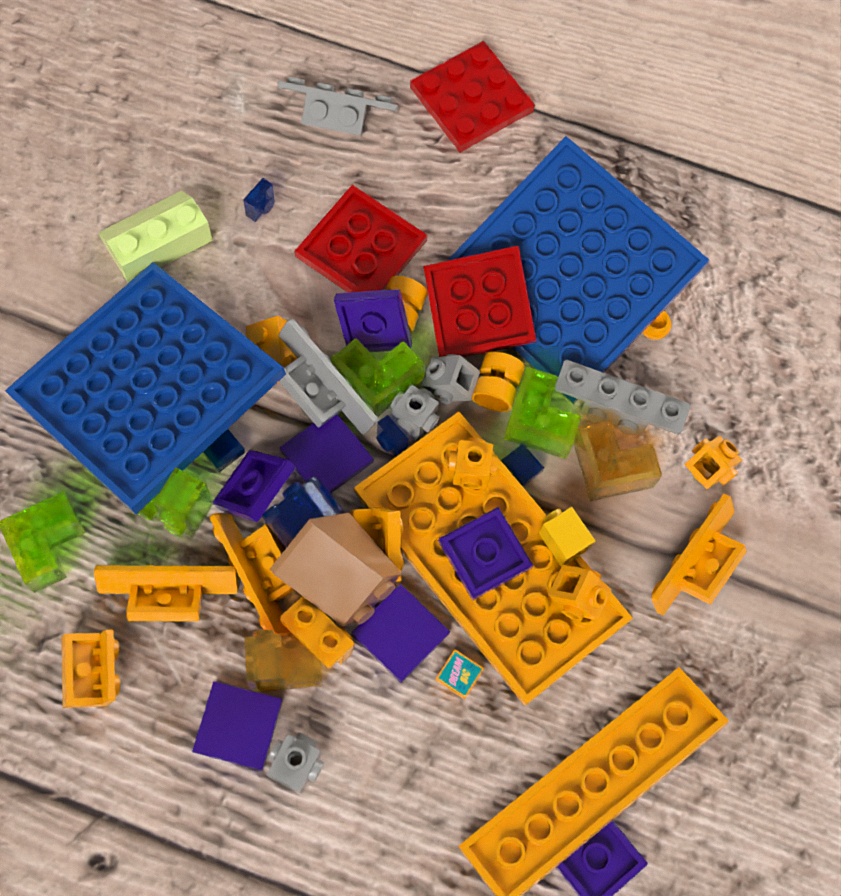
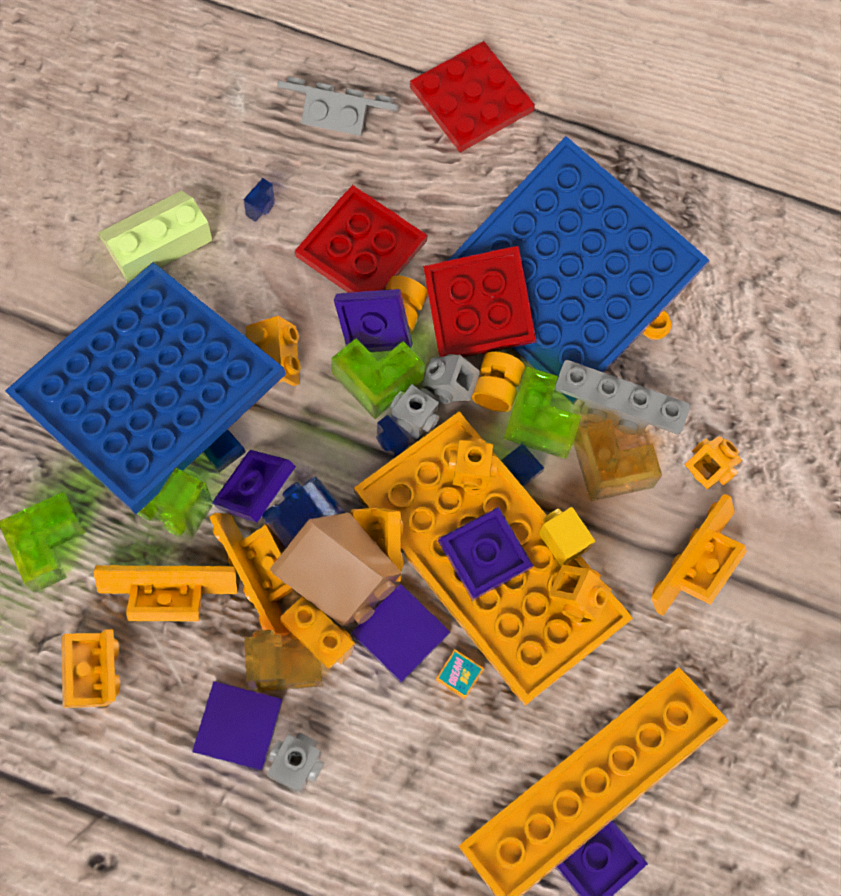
(319, 385): light grey bracket -> none
(328, 453): dark purple tile -> none

